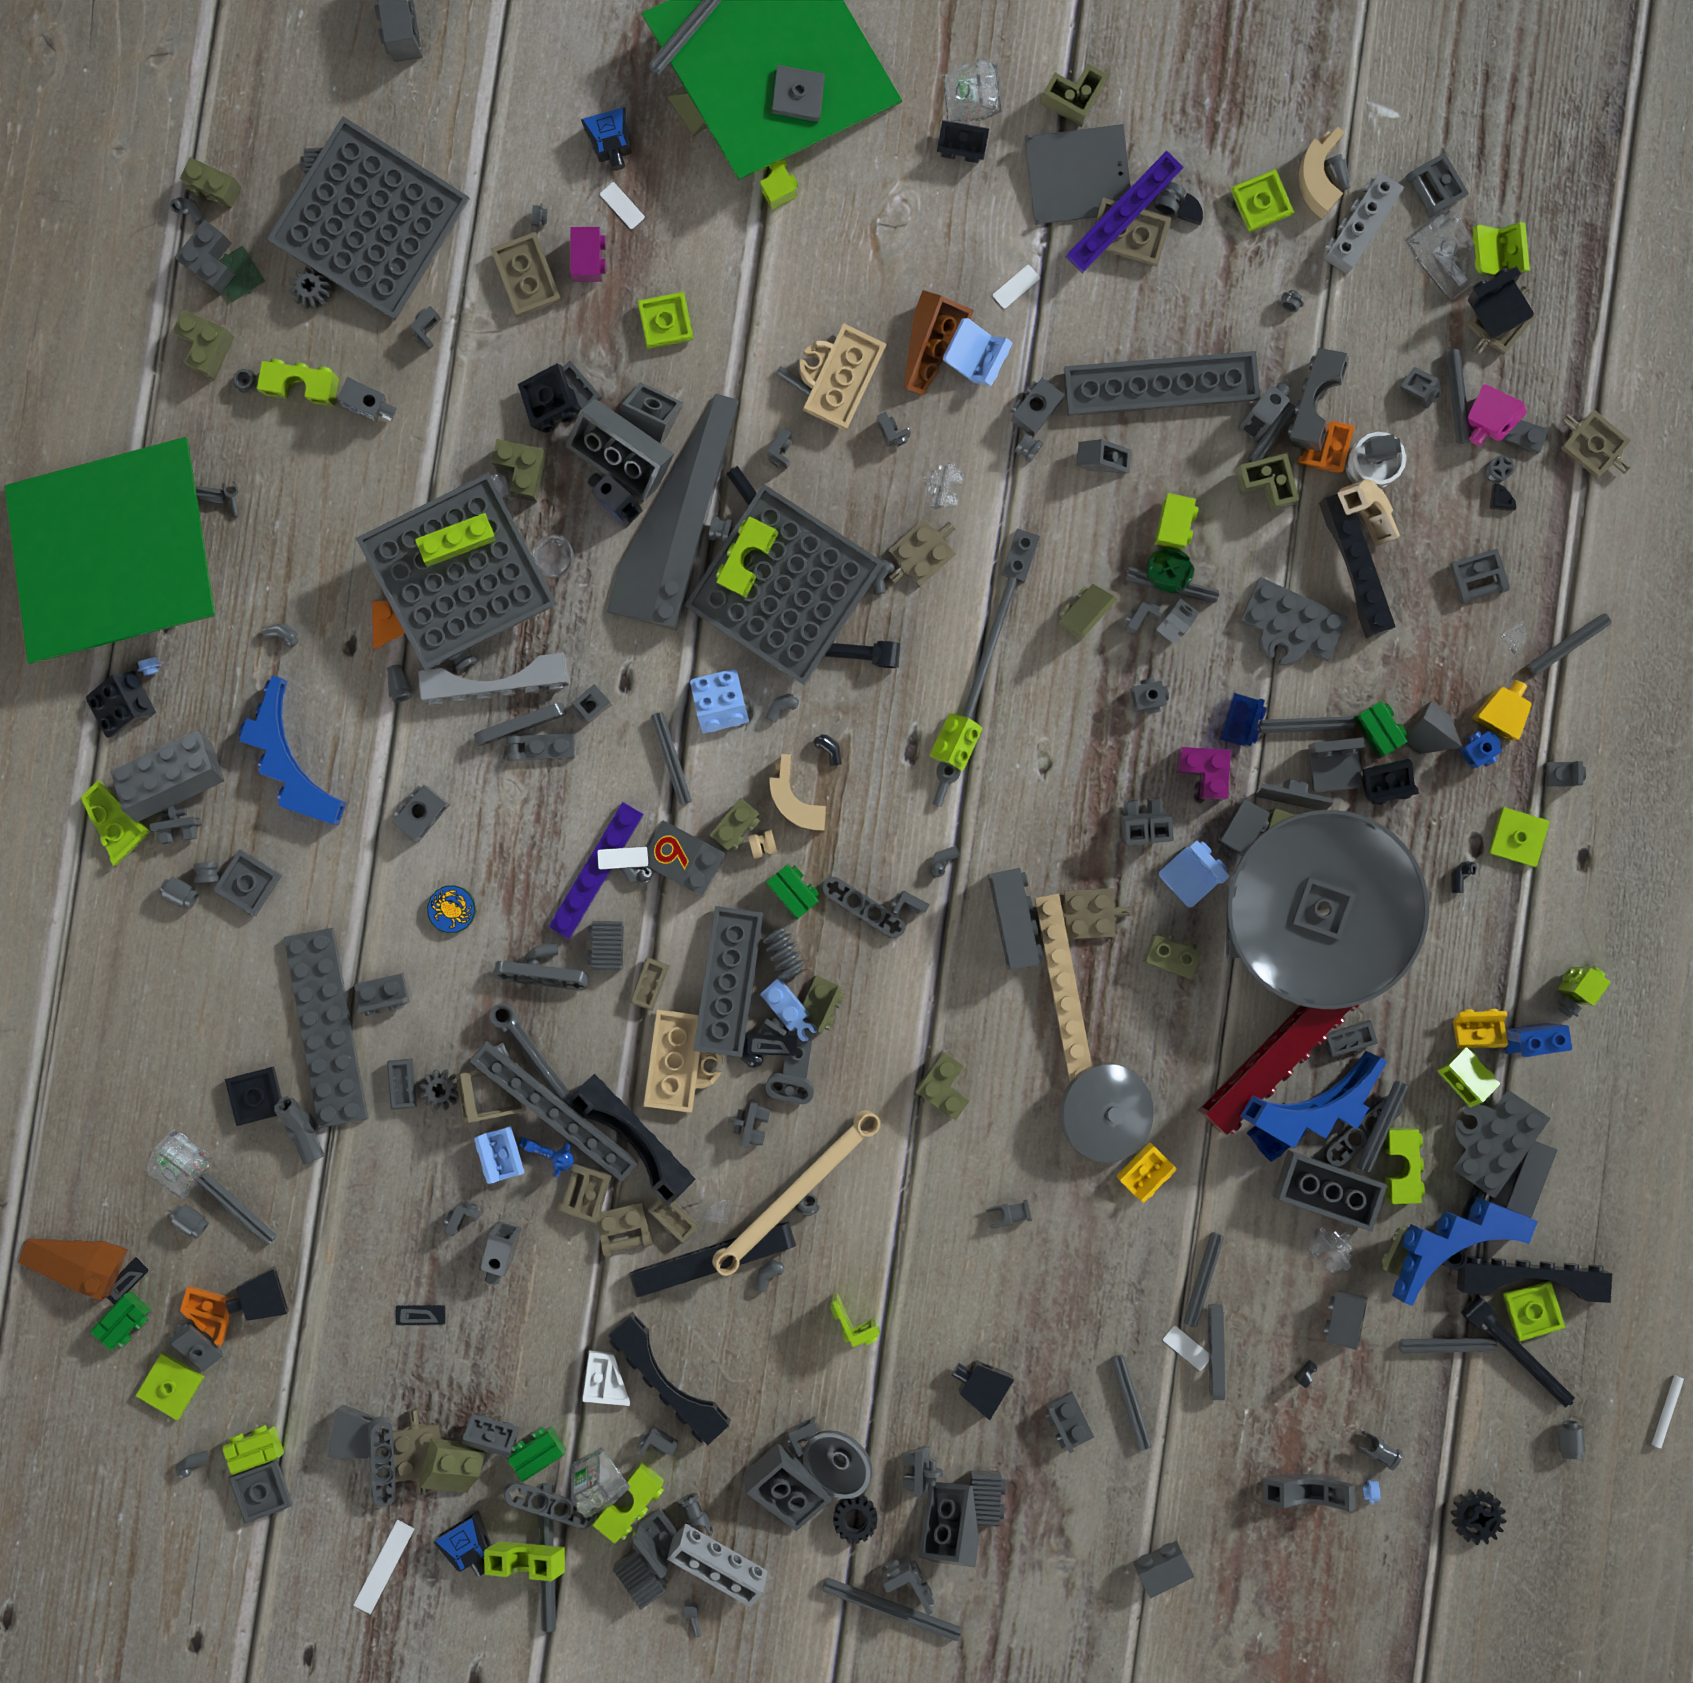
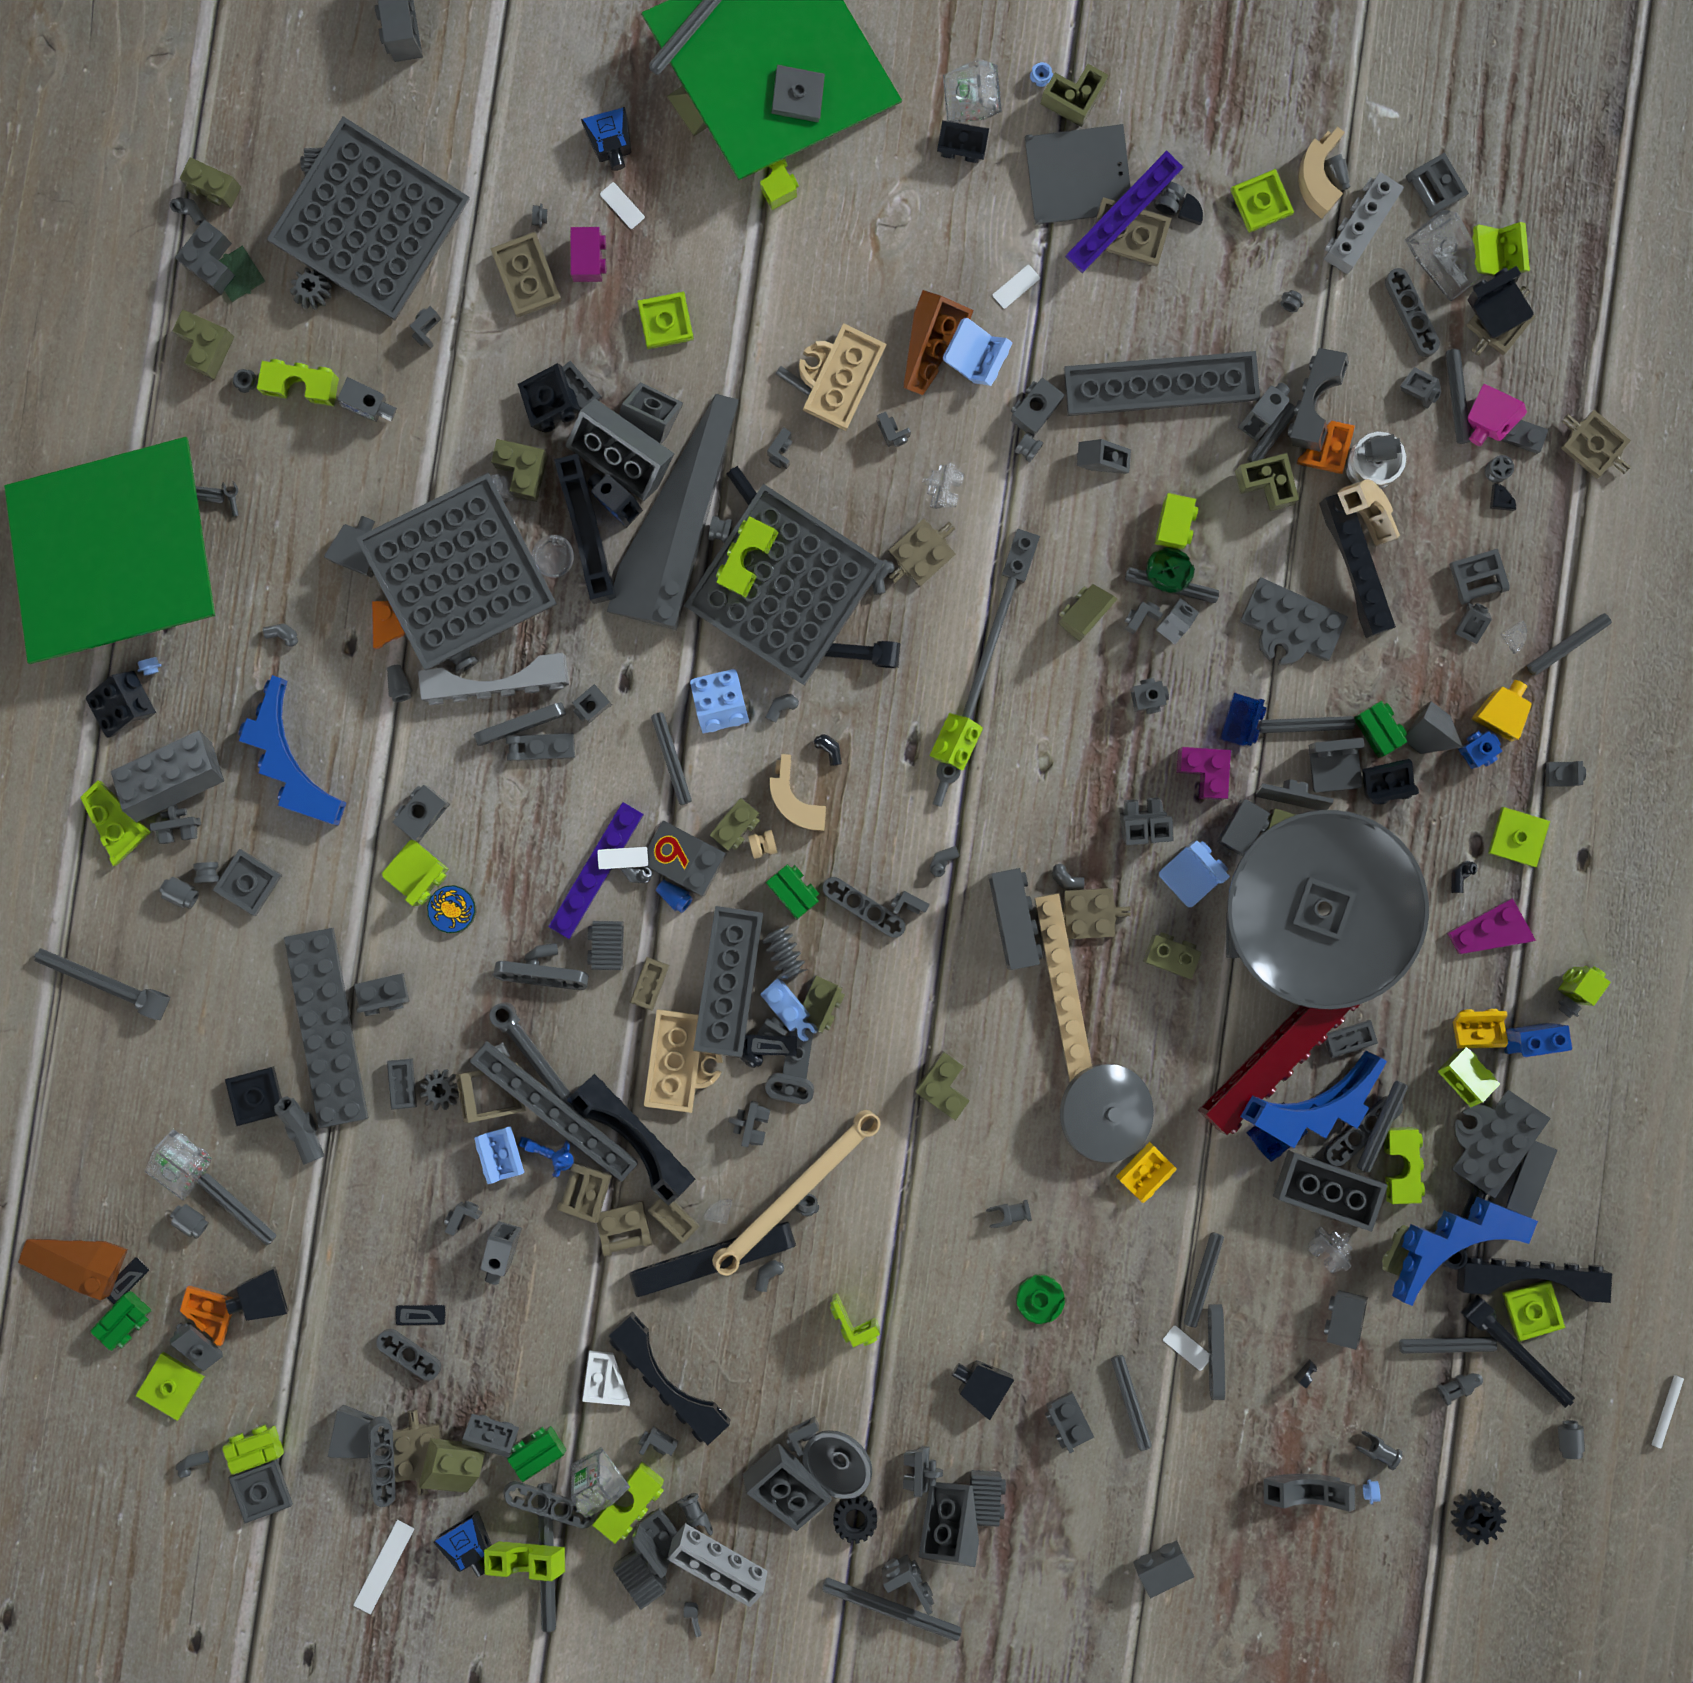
(148, 1002): none -> dark grey piece
(346, 550): none -> dark grey torso
(398, 1357): none -> dark grey beam
(415, 873): none -> lime bracket
(455, 539): lime brick -> none
(586, 528): none -> black arch
(675, 896): none -> blue cone
(1040, 1299): none -> green tile
(1041, 68): none -> light blue plate
(1064, 880): none -> dark grey arm
(1408, 314): none -> dark grey beam
(1463, 1384): none -> dark grey piece
(1474, 622): none -> dark grey bracket
(1492, 929): none -> magenta wing

